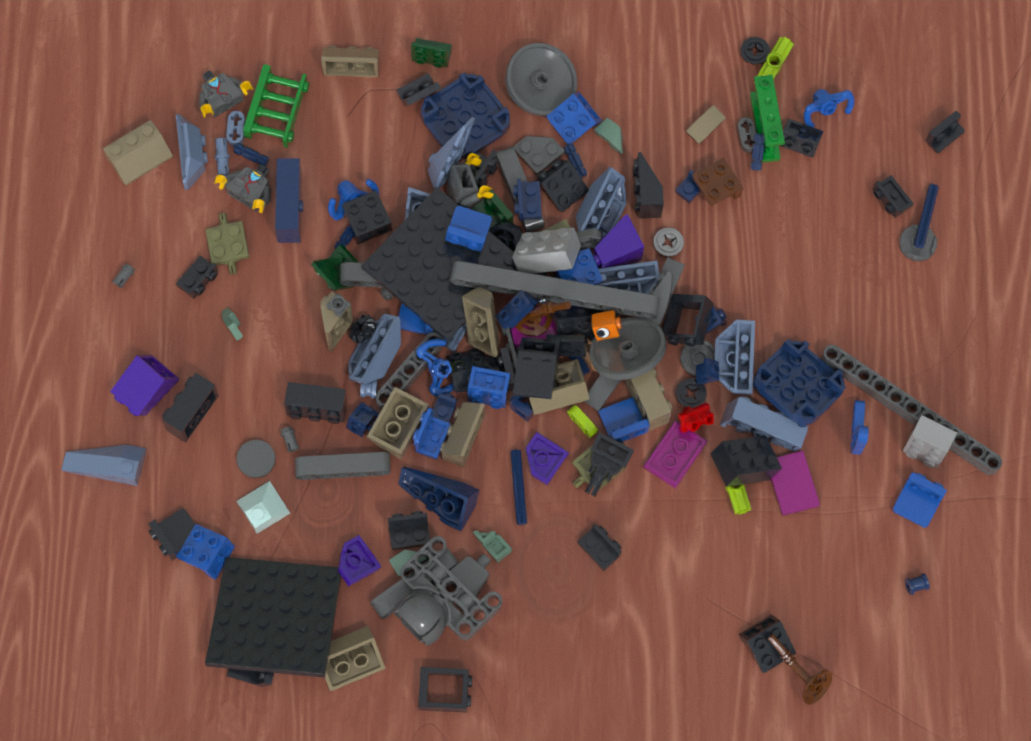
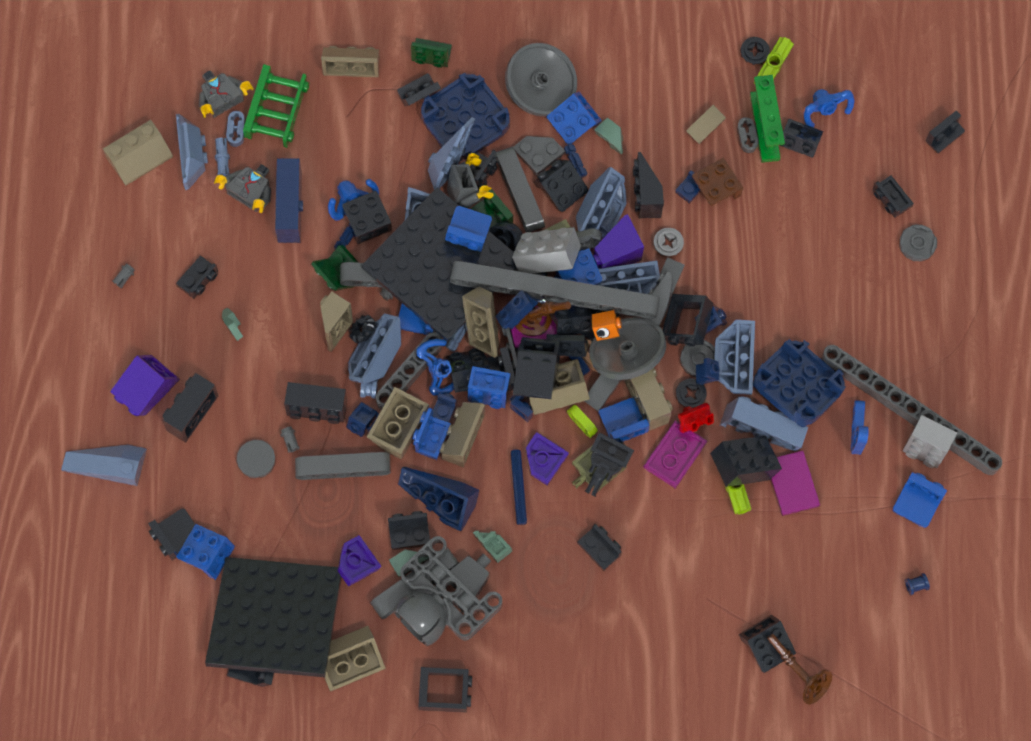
(227, 243): olive plate -> none
(251, 154): dark blue axle -> none
(263, 507): light aqua slope -> none
(338, 299): dark grey plate -> none
(528, 200): dark blue bracket -> none
(758, 151): dark blue axle -> none
(926, 216): dark blue axle -> none

